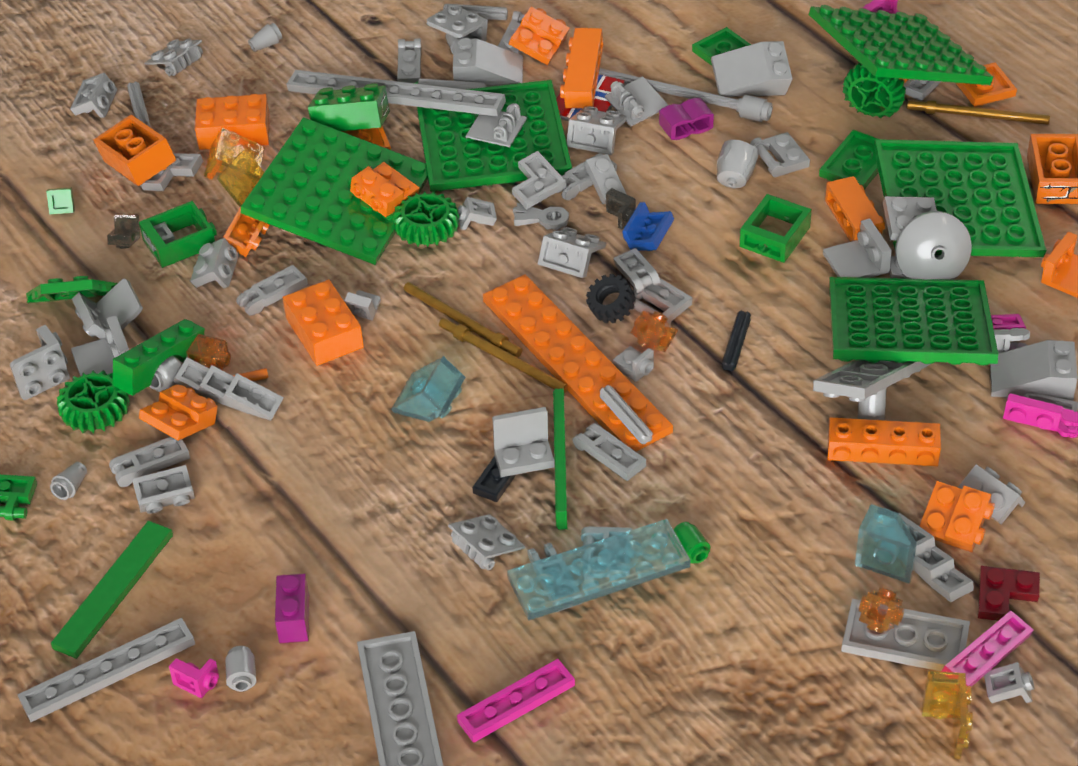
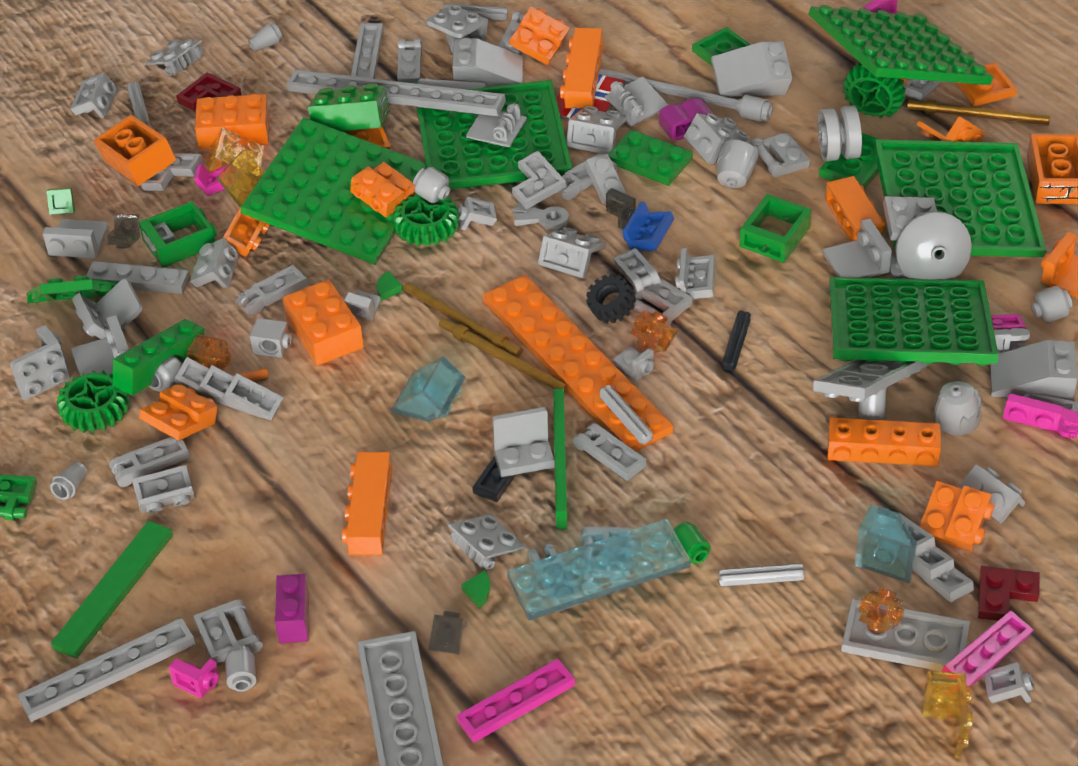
(75, 238): none -> light grey bracket
(141, 277): none -> light grey plate
(206, 86): none -> dark red plate
(208, 180): none -> dark pink bracket
(218, 634): none -> light grey plate
(270, 338): none -> light grey brick
(367, 50): none -> light grey plate
(368, 503): none -> orange brick
(388, 286): none -> green tile
(431, 184): none -> light grey head
(447, 633): none -> clear smoke bracket
(477, 589): none -> green tile
(650, 157): none -> green plate
(696, 275): none -> light grey bracket
(710, 132): none -> light grey bracket
(761, 574): none -> axle
(839, 133): none -> light grey wheel
(958, 408): none -> light grey helmet
(961, 131): none -> orange bracket
(1052, 304): none -> light grey head

